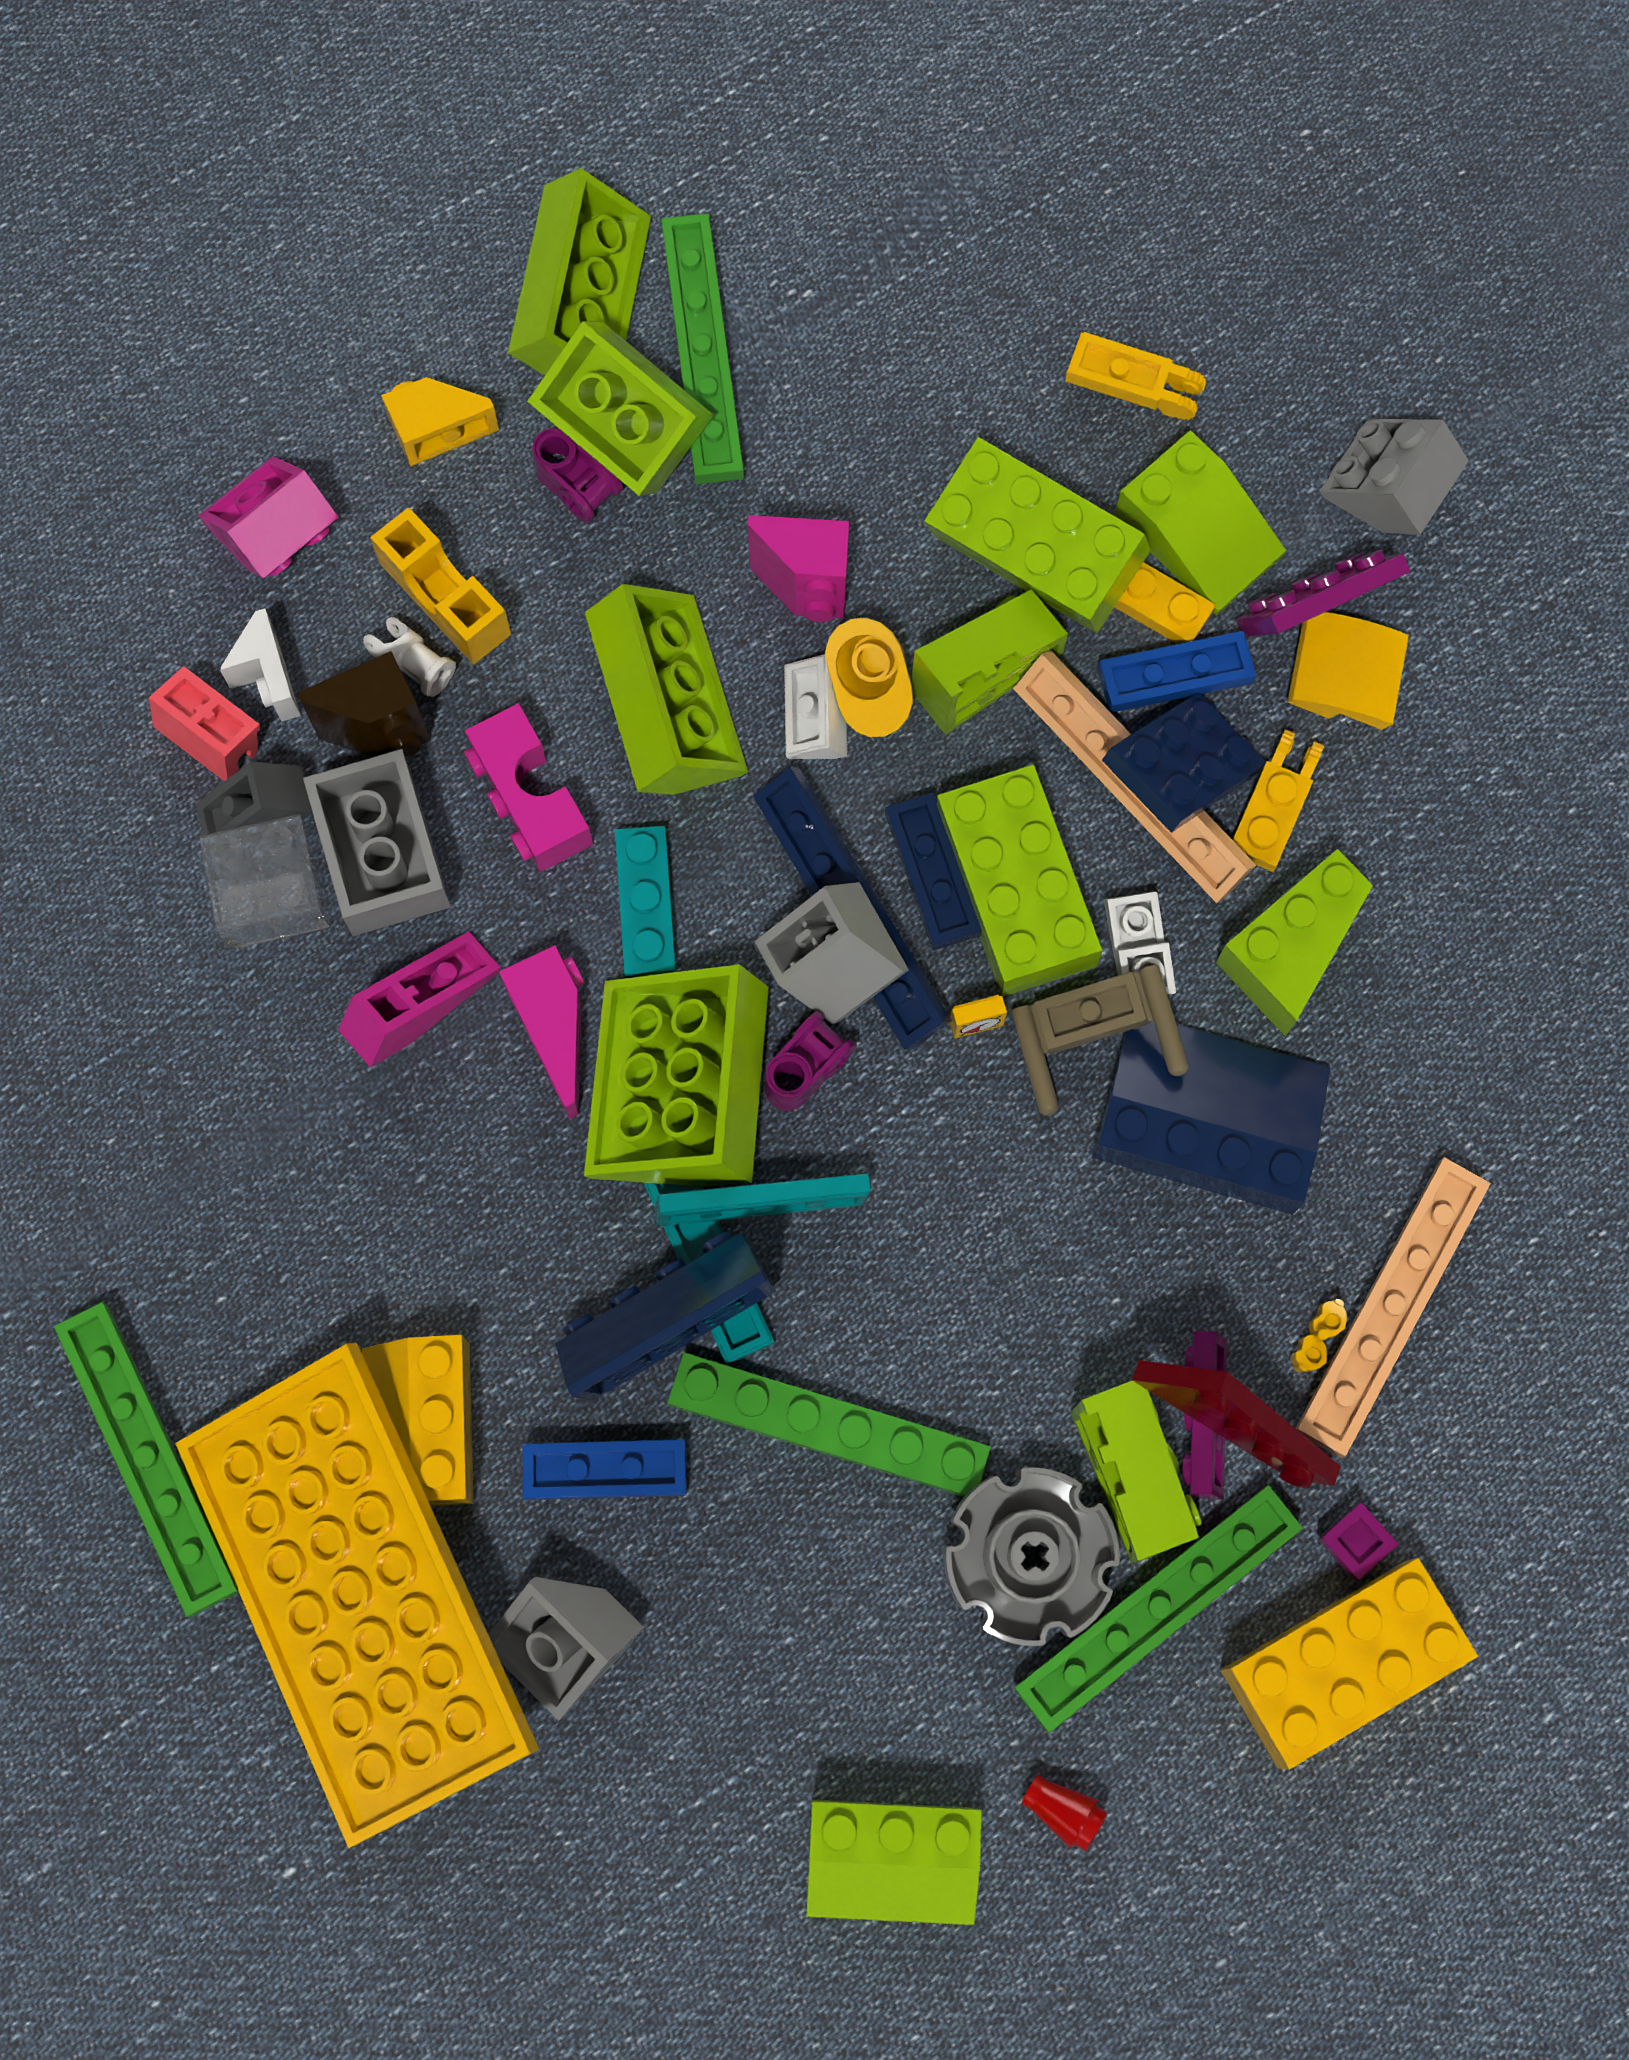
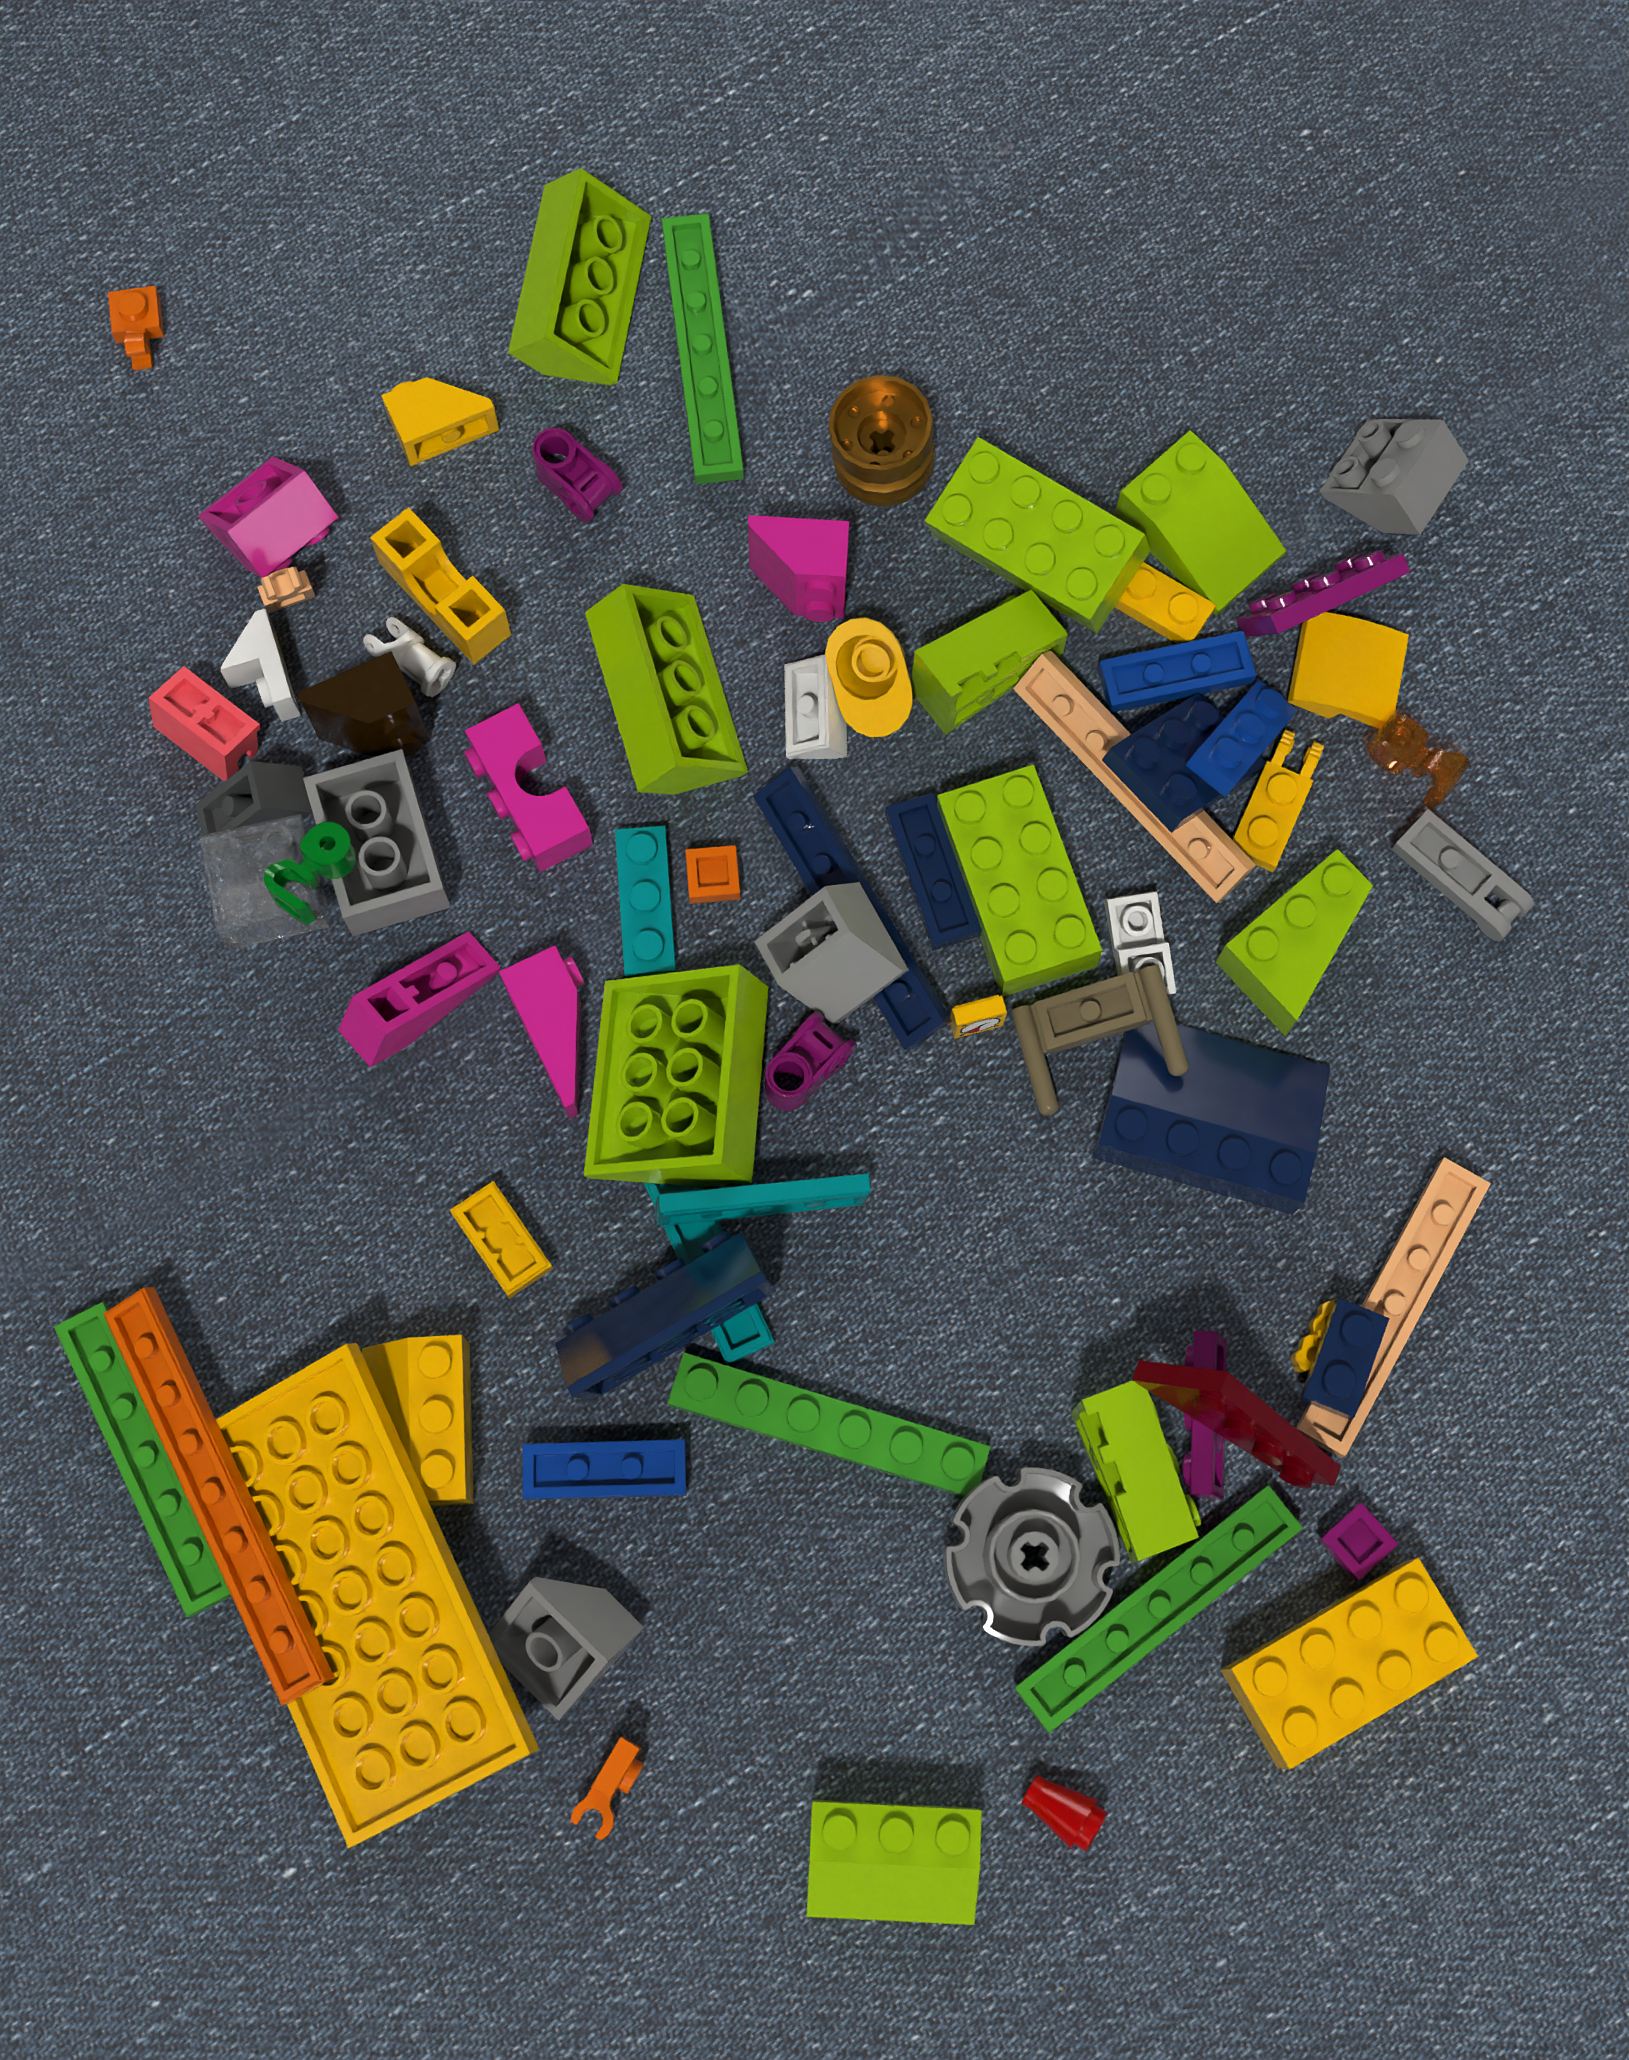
(136, 320): none -> orange plate
(218, 1496): none -> orange tile
(285, 589): none -> light nougat plate
(325, 853): none -> green leg
(501, 1239): none -> yellow plate
(617, 1773): none -> orange plate
(620, 407): lime brick -> none
(712, 874): none -> orange plate
(882, 417): none -> pearl gold wheel
(1134, 376): yellow hinge -> none
(1241, 738): none -> blue plate
(1344, 1358): none -> dark blue plate
(1402, 746): none -> clear orange leg
(1463, 874): none -> light grey plate

